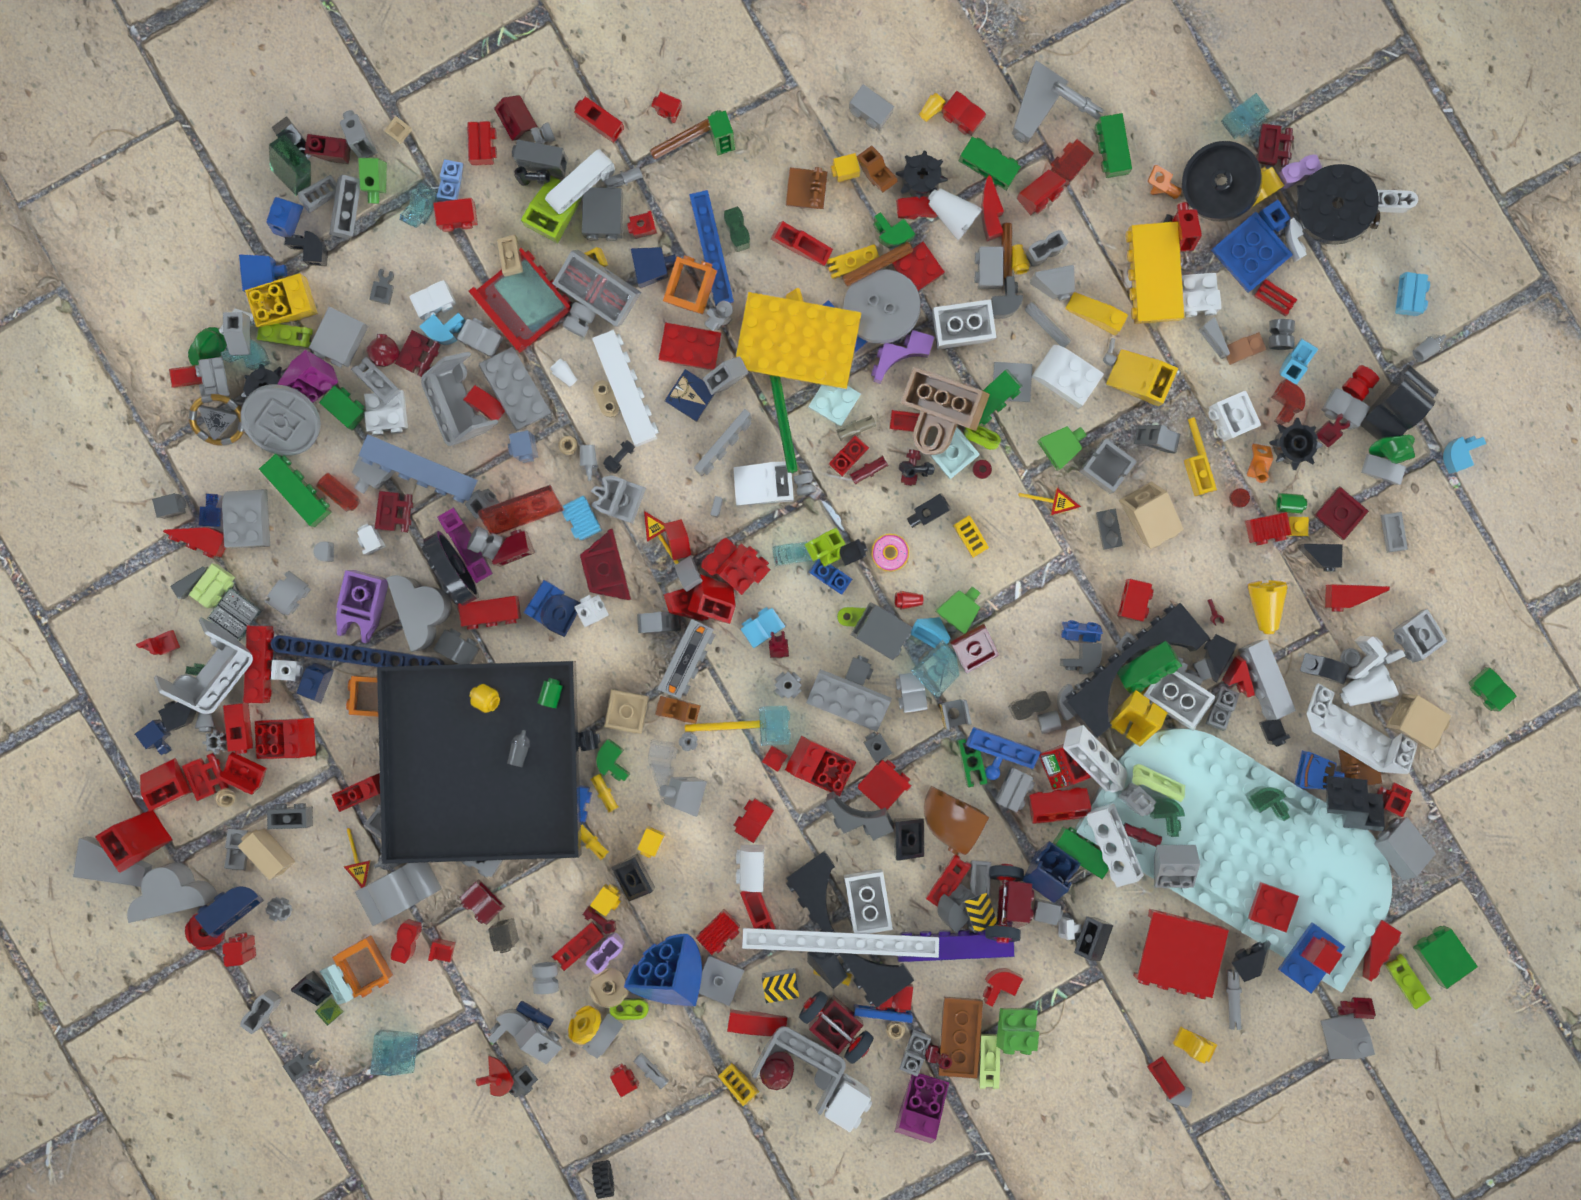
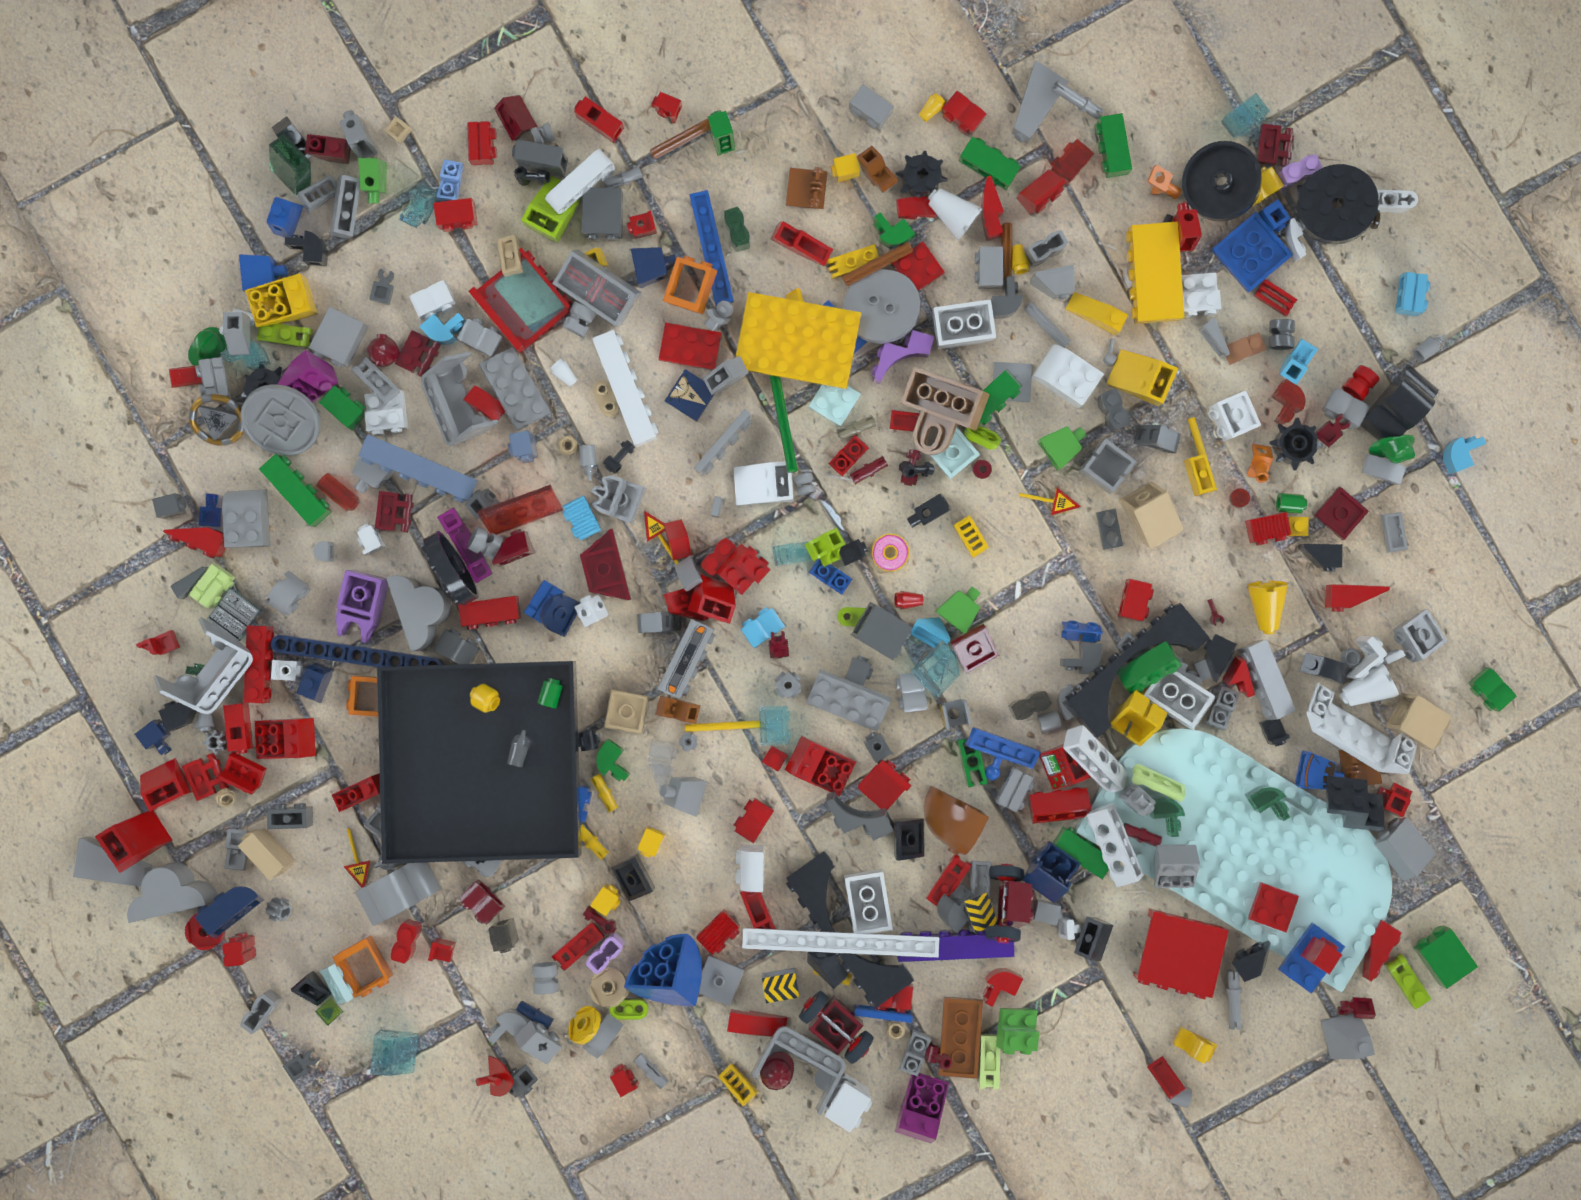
(603, 1179): black tyre -> none
(1111, 405): none -> dark grey brick

